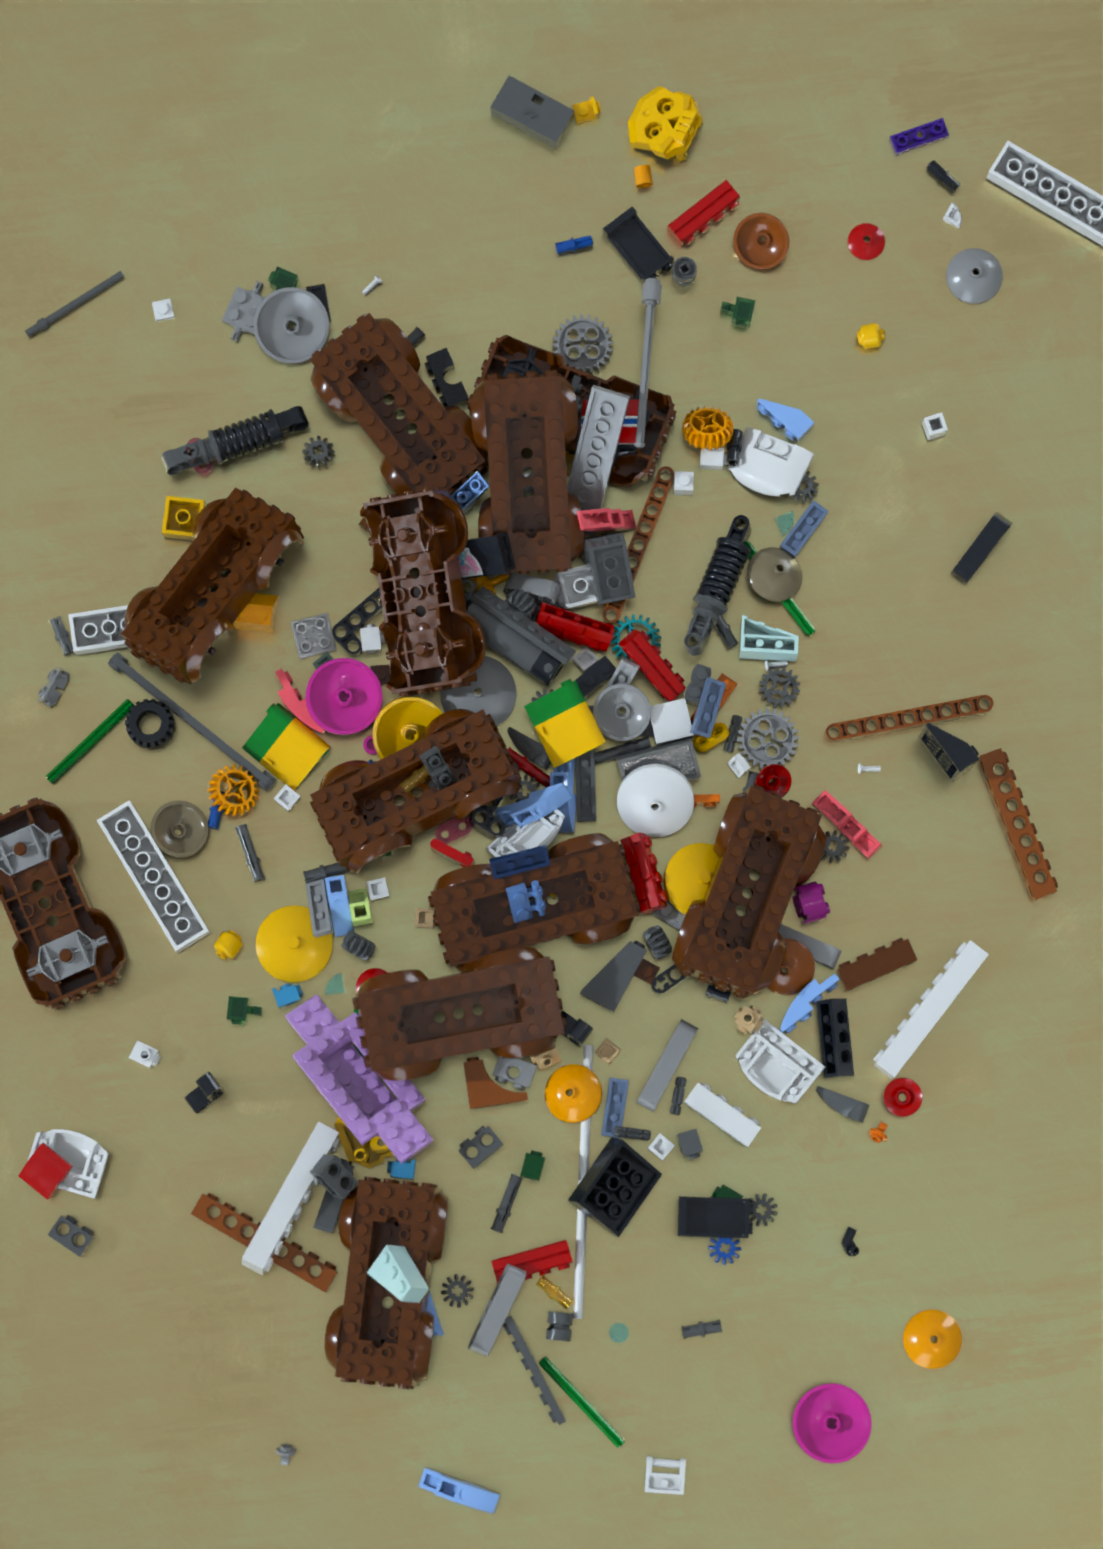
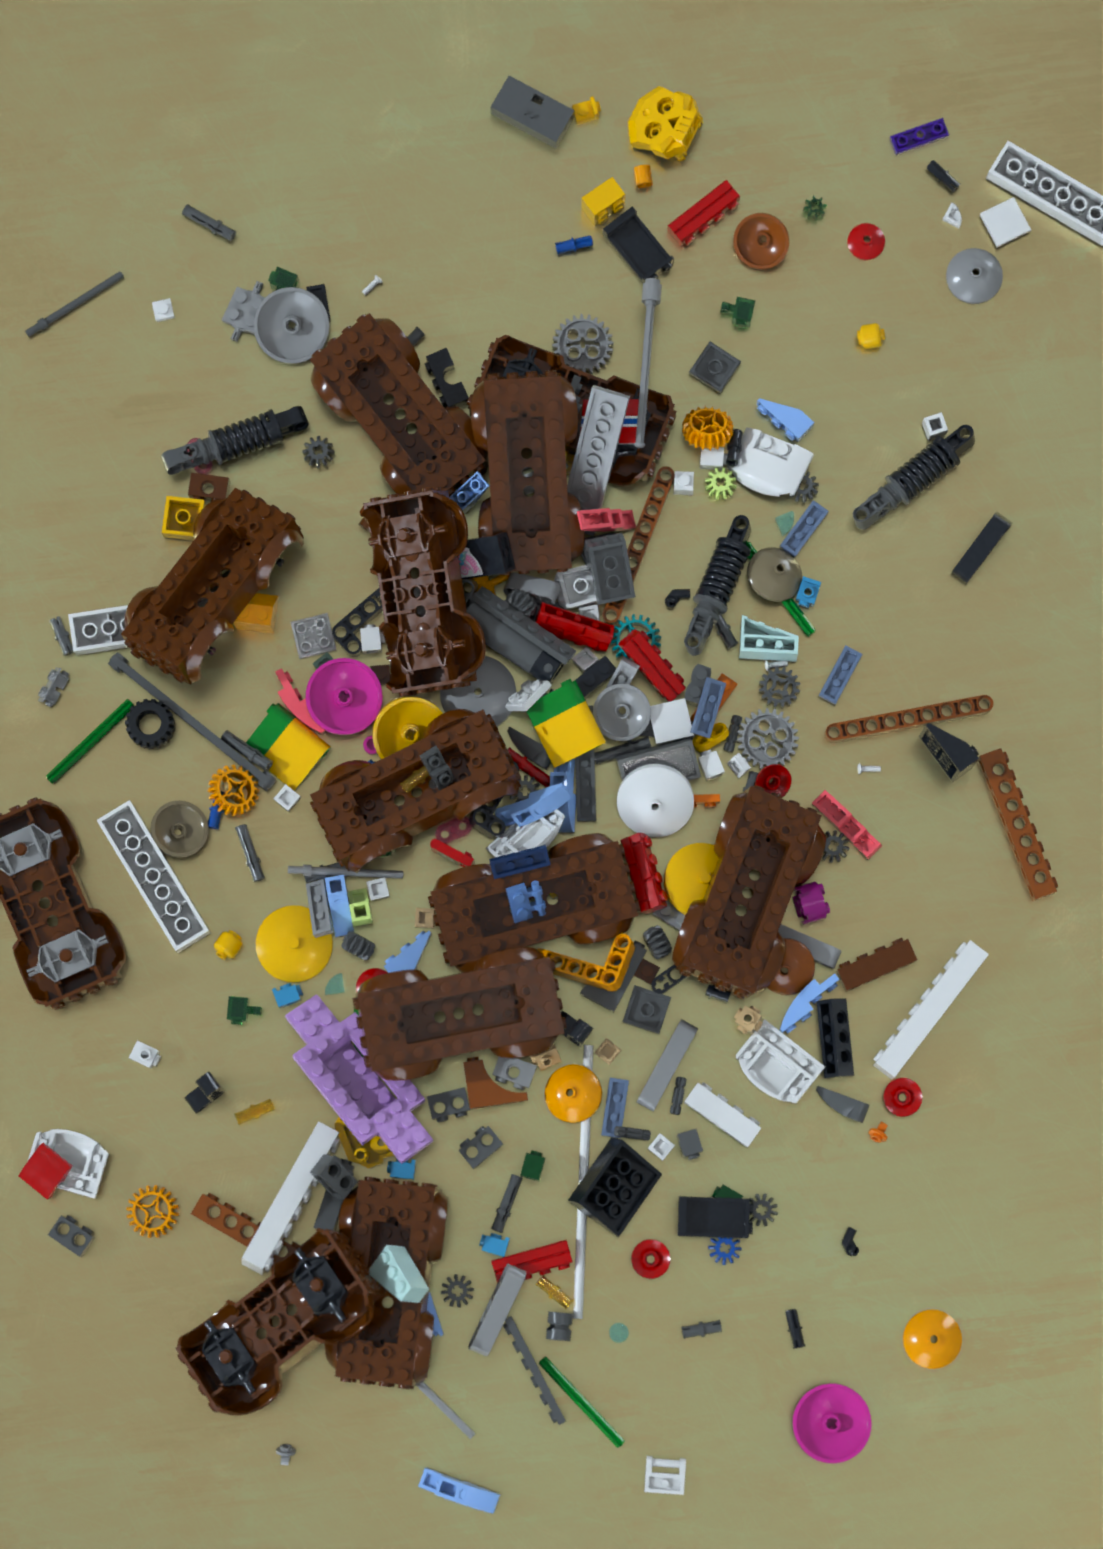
(148, 1220): none -> light orange gear
(199, 482): none -> reddish brown brick
(215, 226): none -> dark grey pin
(253, 755): none -> dark grey pin
(254, 1111): none -> clear yellow pin
(307, 870): none -> light grey bar
(332, 1306): none -> reddish brown piece
(410, 954): none -> light blue slope
(447, 1099): none -> dark grey brick
(447, 1410): none -> light grey bar
(494, 1244): none -> dark azure brick
(528, 695): none -> white tile
(590, 611): none -> white plate
(603, 201): none -> yellow brick
(603, 973): none -> light orange beam
(646, 1009): none -> dark grey plate
(660, 1254): none -> red dish
(675, 595): none -> black arm
(684, 272): dark grey wheel -> none
(710, 765): none -> white brick
(715, 367): none -> dark grey plate
(721, 490): none -> yellowish green gear
(795, 1328): none -> black axle
(807, 600): none -> dark azure brick
(812, 203): none -> clear green gear
(840, 675): none -> sand blue plate
(915, 476): none -> black piece
(1005, 222): none -> white tile

